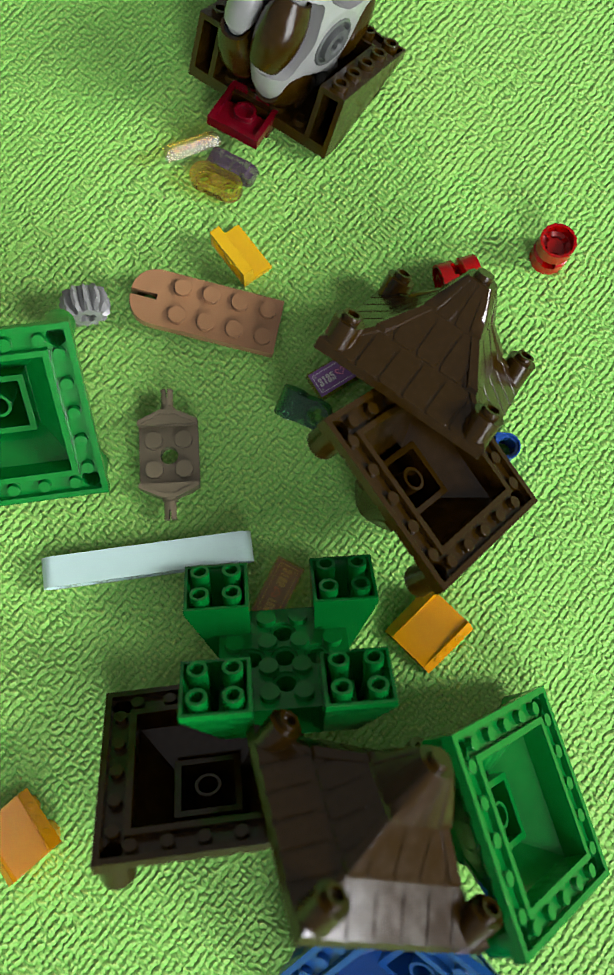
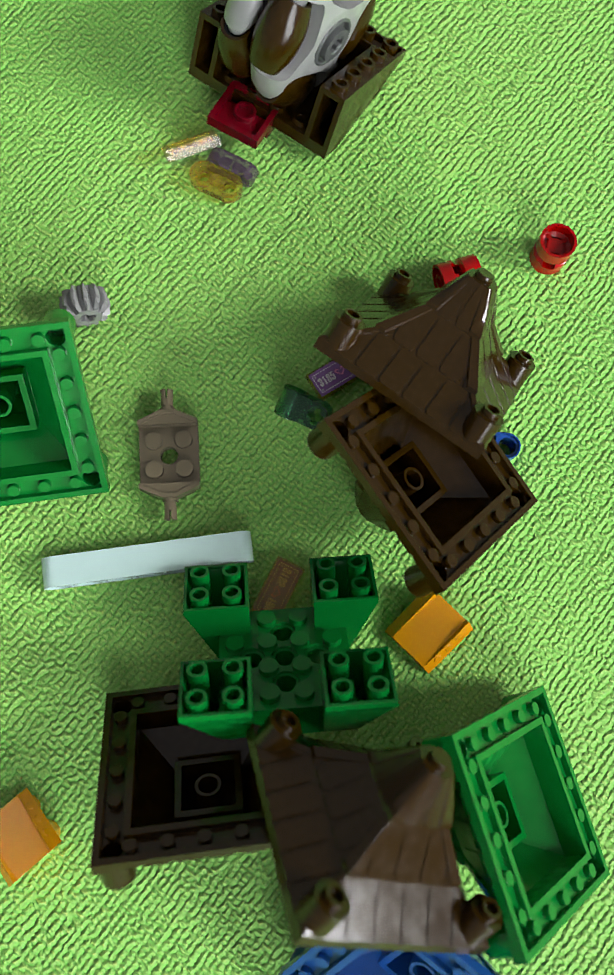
(206, 311): medium nougat plate -> none
(239, 254): yellow panel -> none

